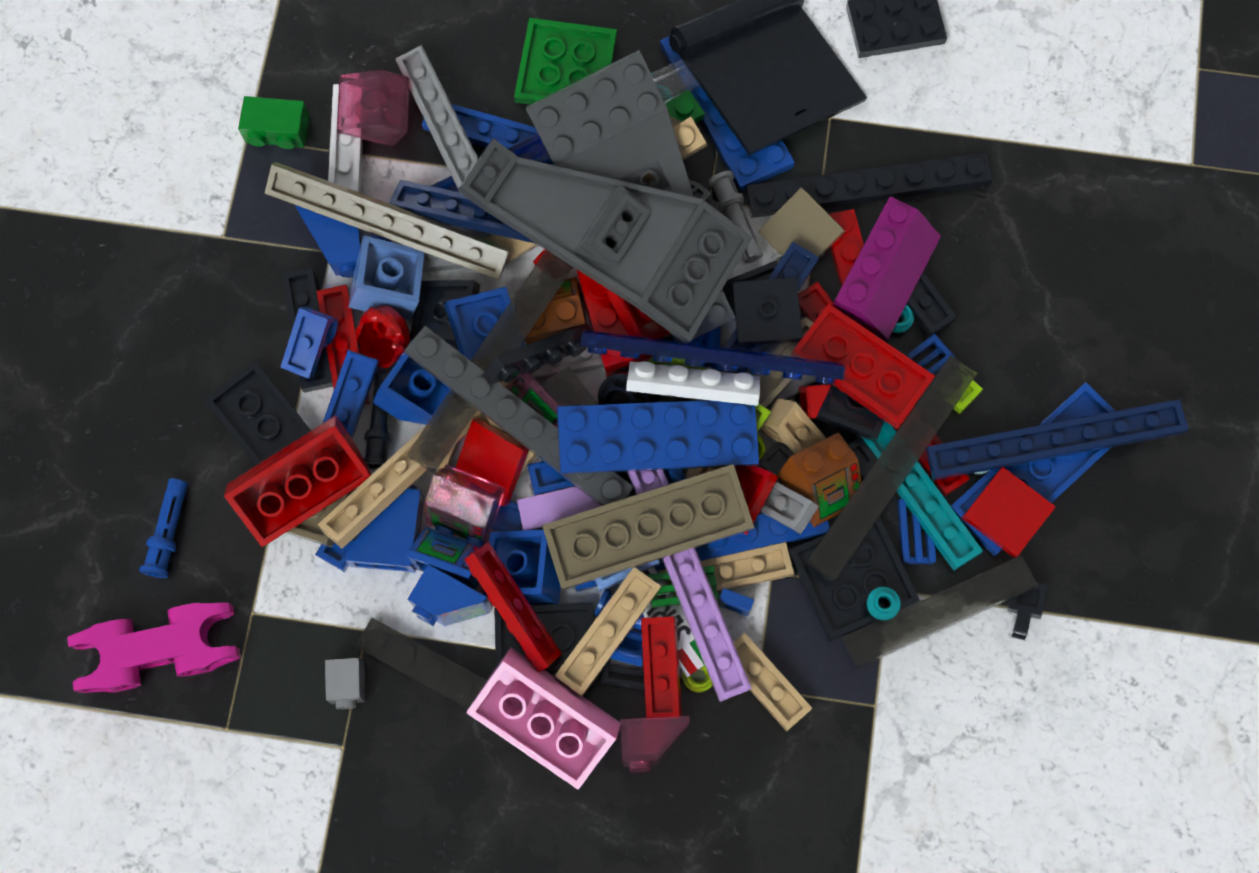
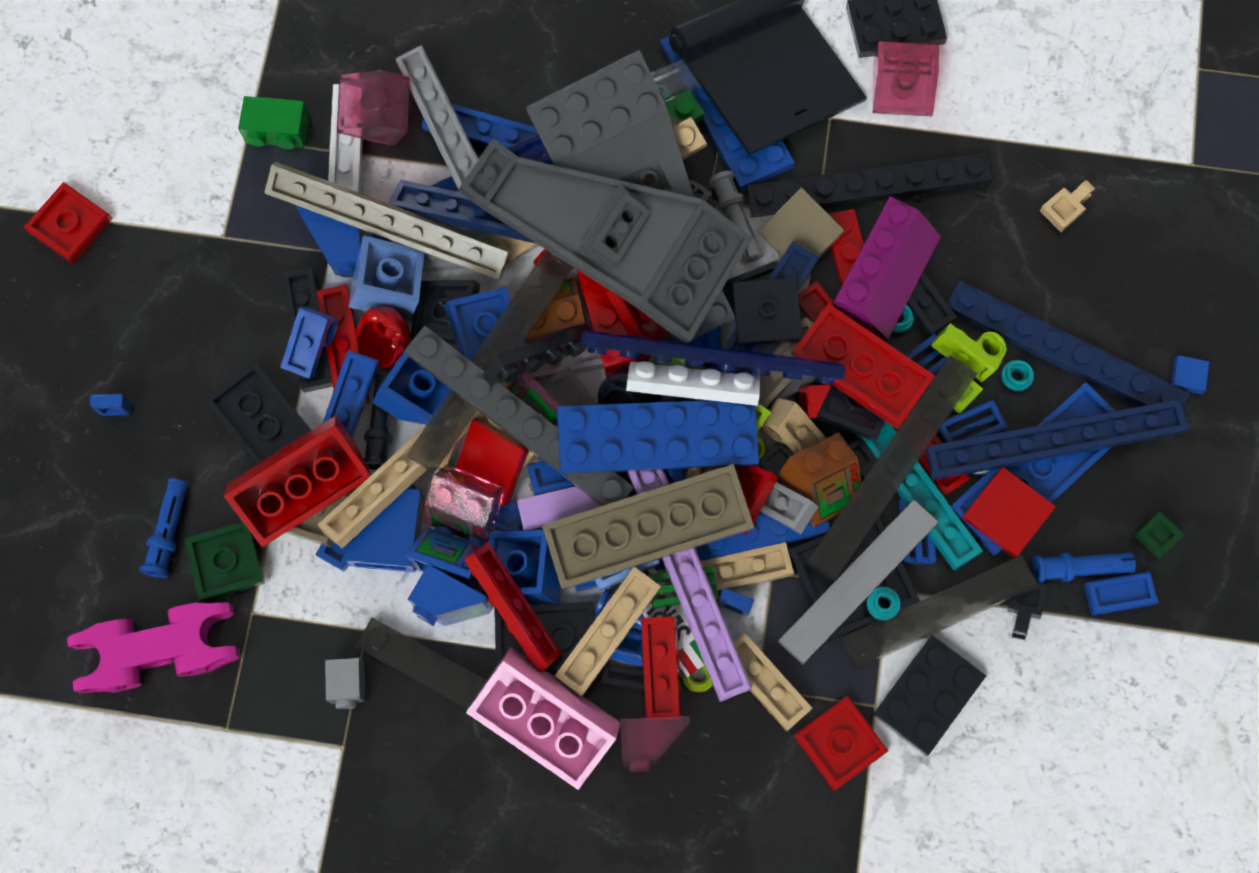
(68, 222): none -> red tile
(111, 405): none -> blue tile
(224, 561): none -> dark green plate
(559, 55): green plate -> none
(840, 743): none -> red tile
(858, 582): none -> light grey tile
(905, 78): none -> clear pink slope
(929, 695): none -> black plate
(979, 355): none -> lime plate
(996, 416): none -> blue tile
(1023, 369): none -> teal plate
(1061, 348): none -> dark blue plate
(1067, 206): none -> tan plate
(1067, 567): none -> blue pin
(1120, 593): none -> blue tile
(1159, 535): none -> dark green plate
(1190, 374): none -> blue tile

